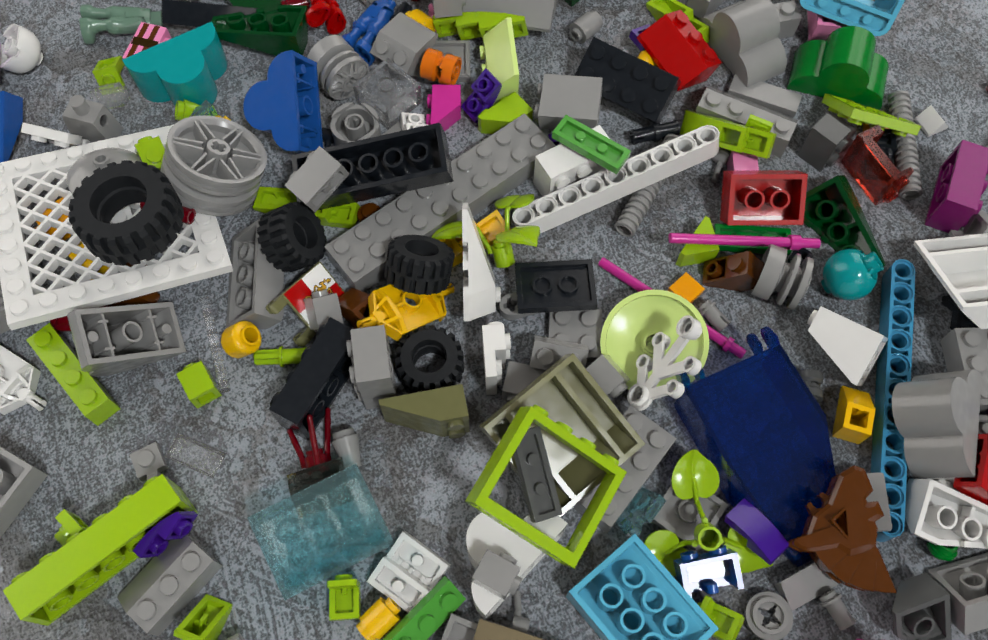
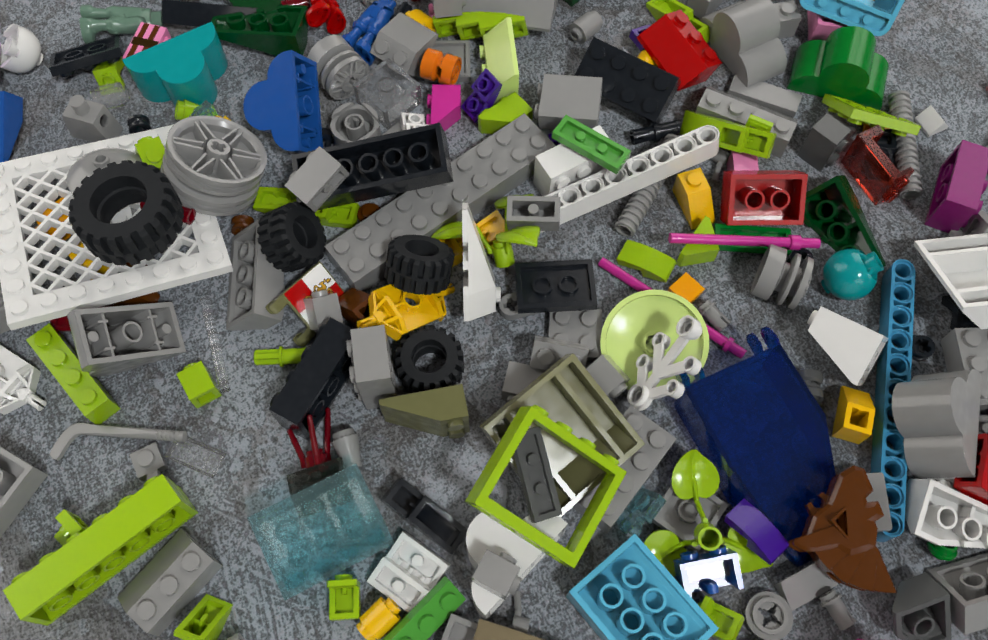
(54, 136): white plate -> none
(78, 429): none -> light grey piece
(86, 56): none -> black plate
(138, 123): none -> black bush
(172, 527): dark purple slope -> none
(240, 222): none -> reddish brown bush
(241, 339): yellow head -> none
(424, 515): none -> black slope
(496, 350): white plate -> none
(533, 210): none -> light grey brick
(648, 260): none -> lime slope
(694, 197): none -> yellow slope
(733, 272): reddish brown slope -> none
(928, 348): none -> black bush

